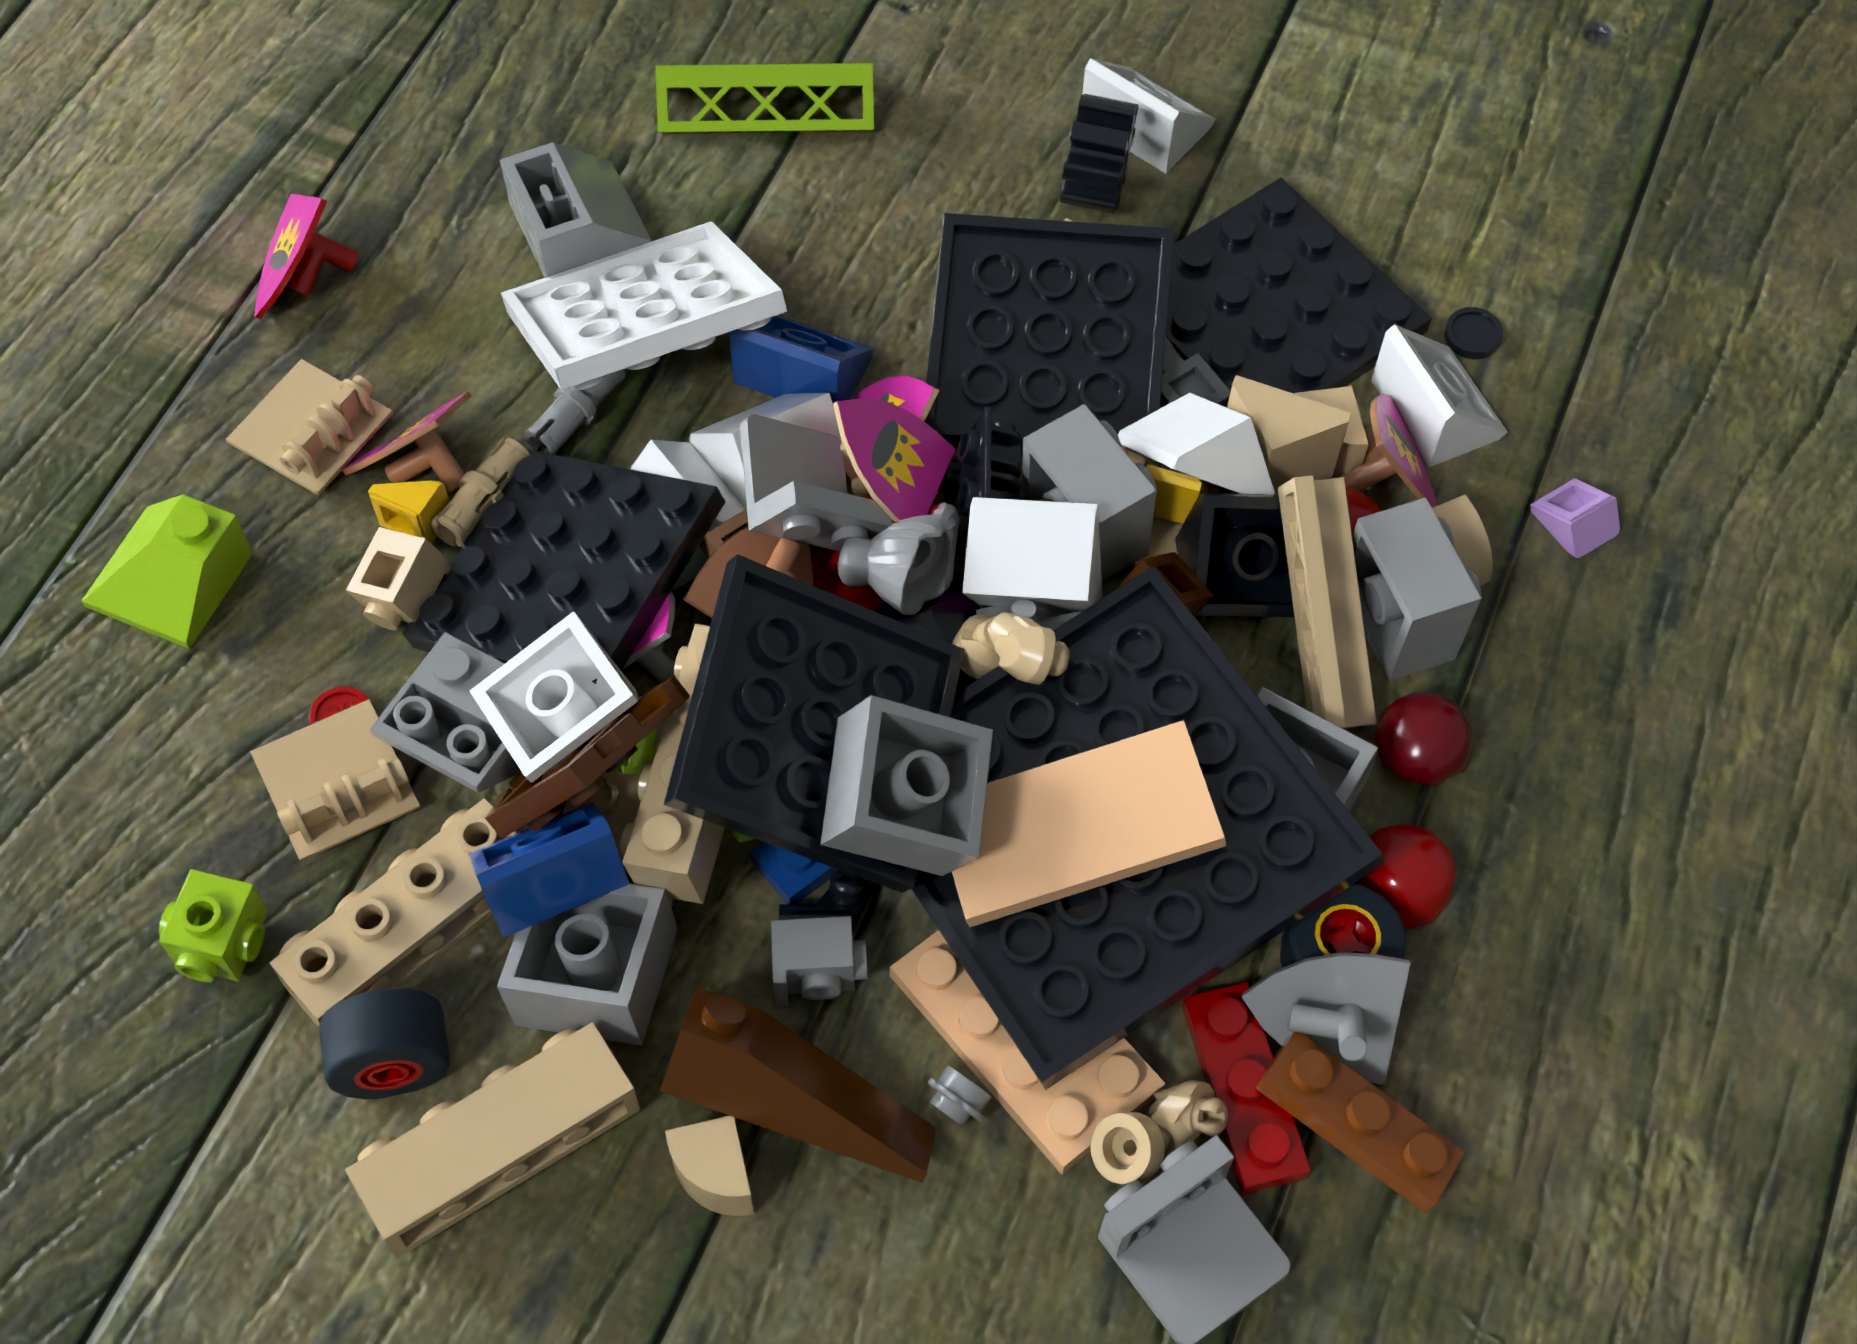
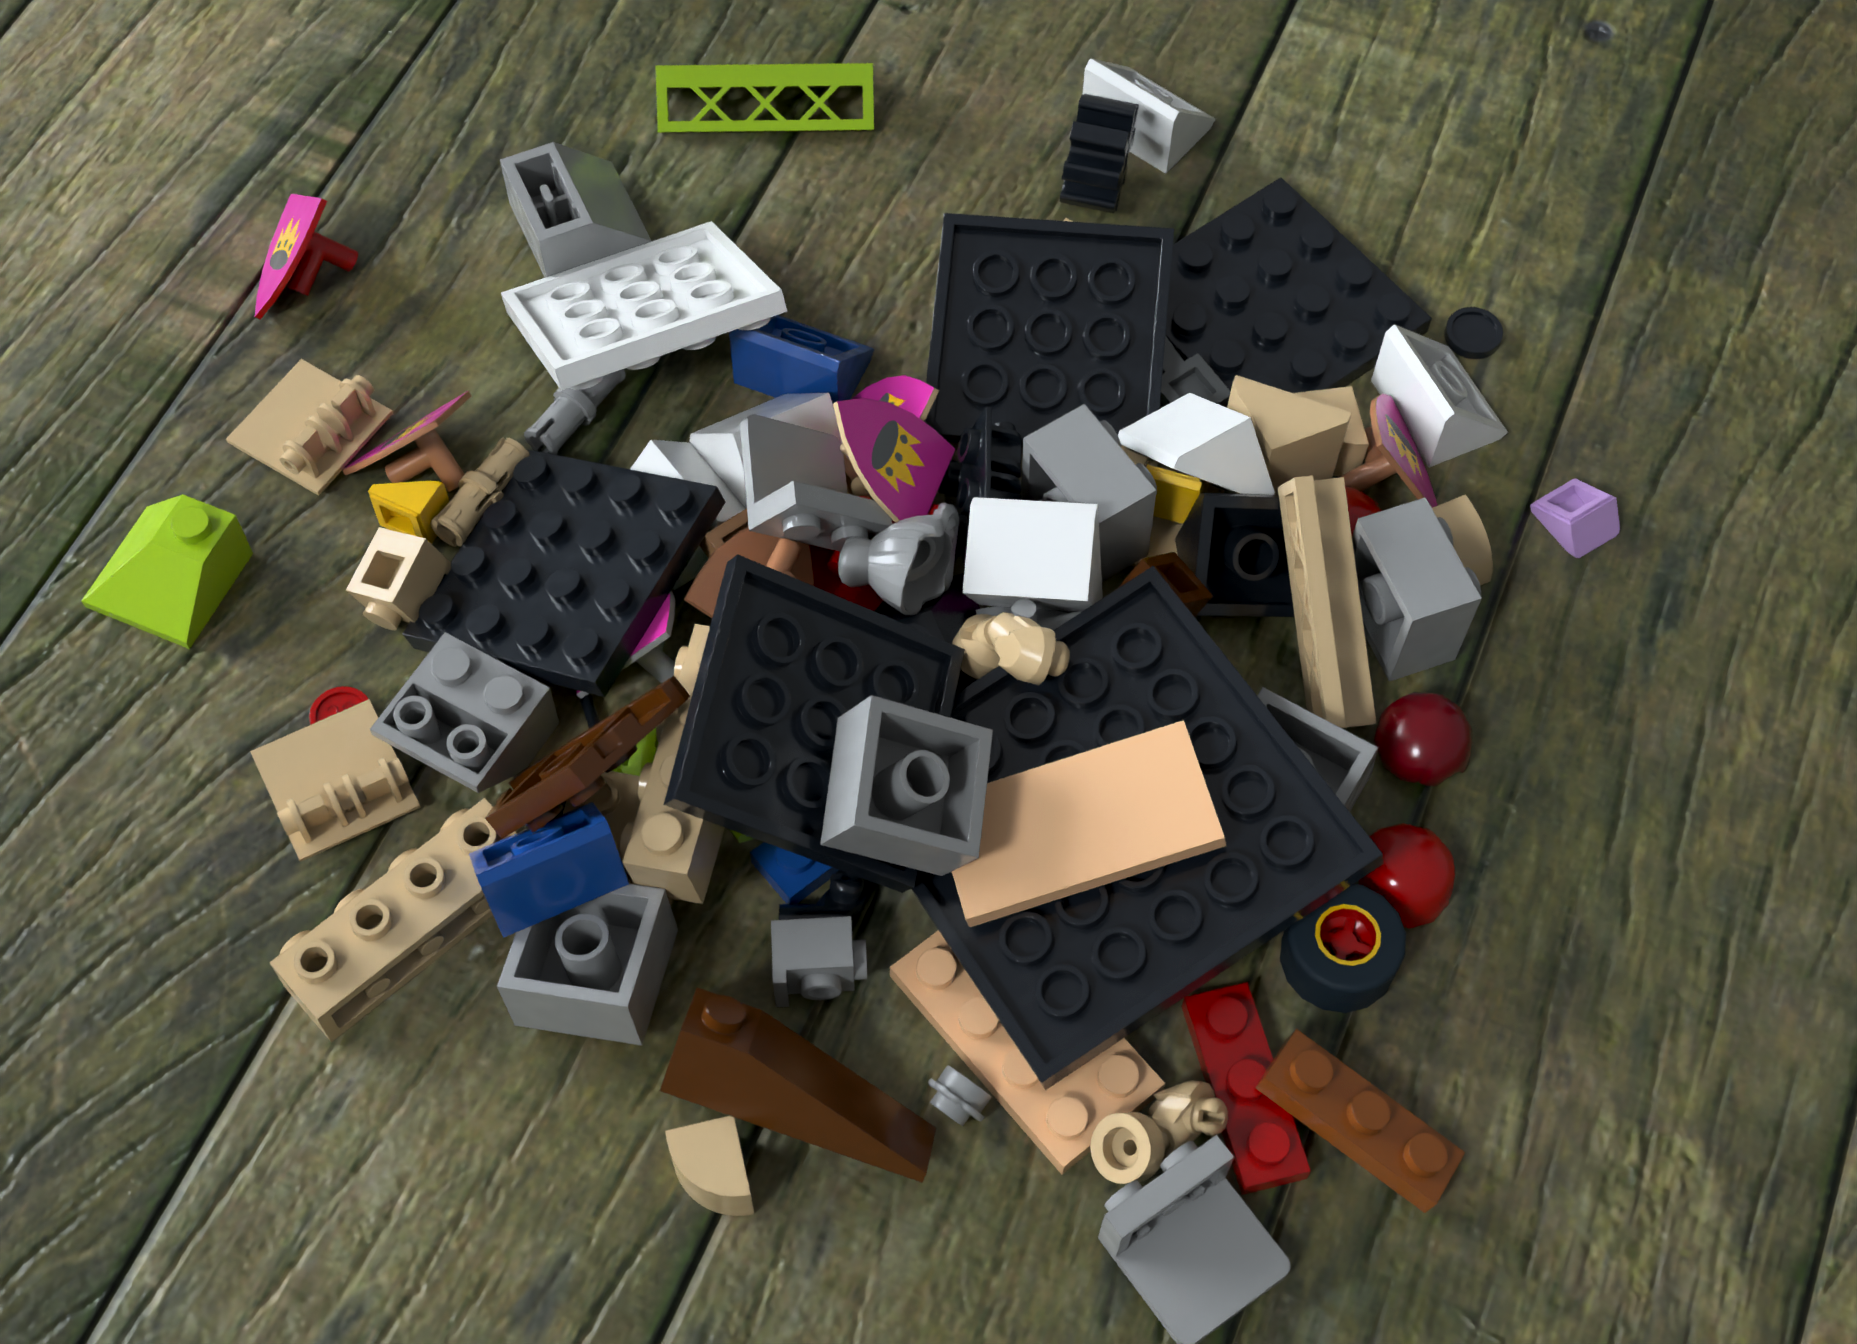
(213, 927): lime brick -> none
(384, 1043): black wheel -> none
(492, 1138): tan brick -> none
(546, 696): white slope -> none
(1340, 1003): light grey shield -> none

